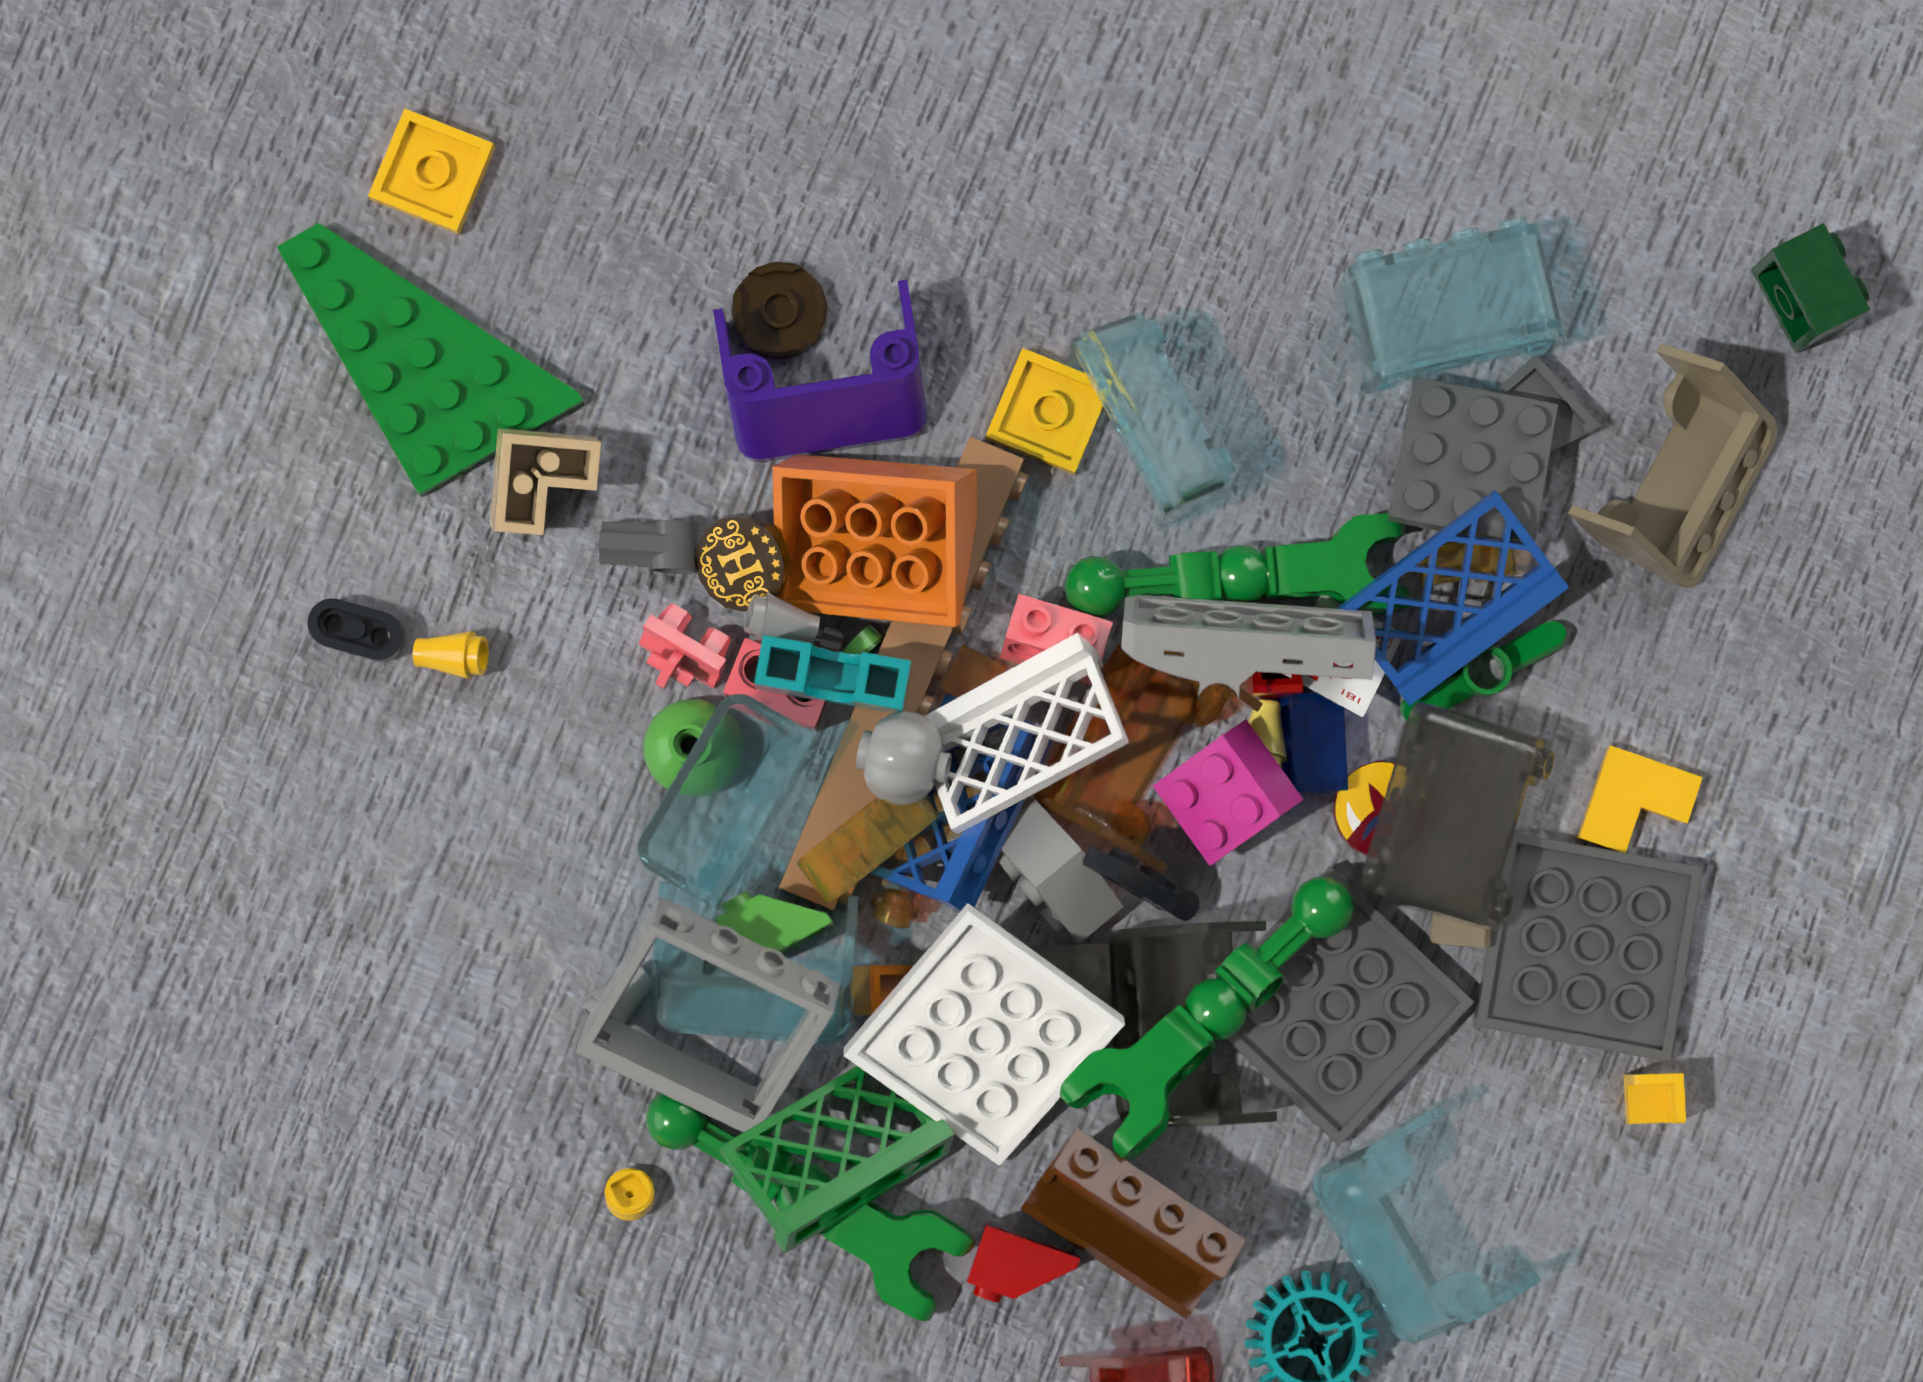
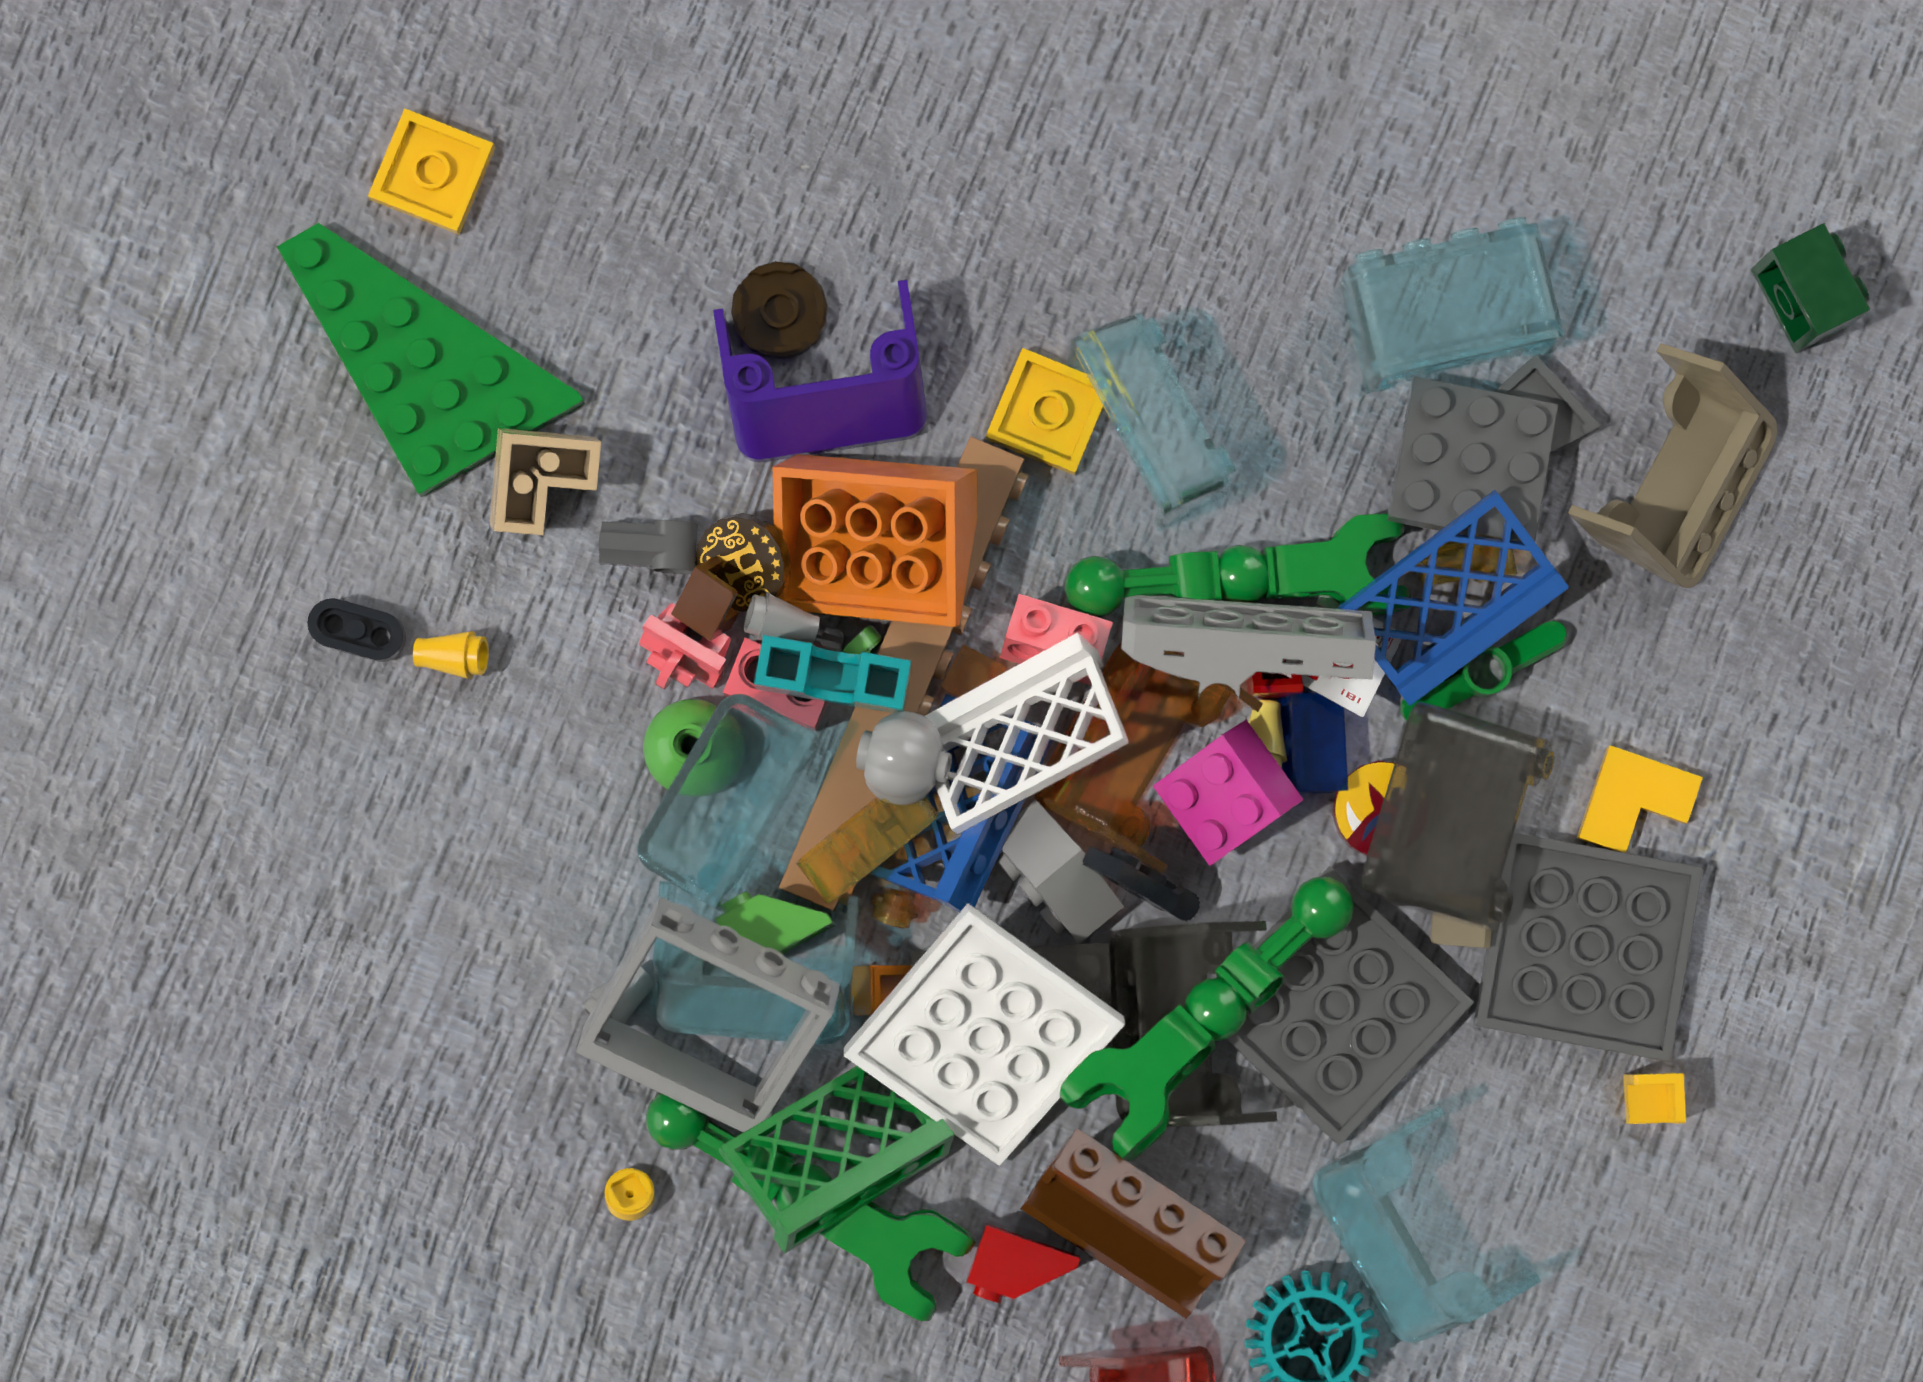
(707, 601): none -> reddish brown panel

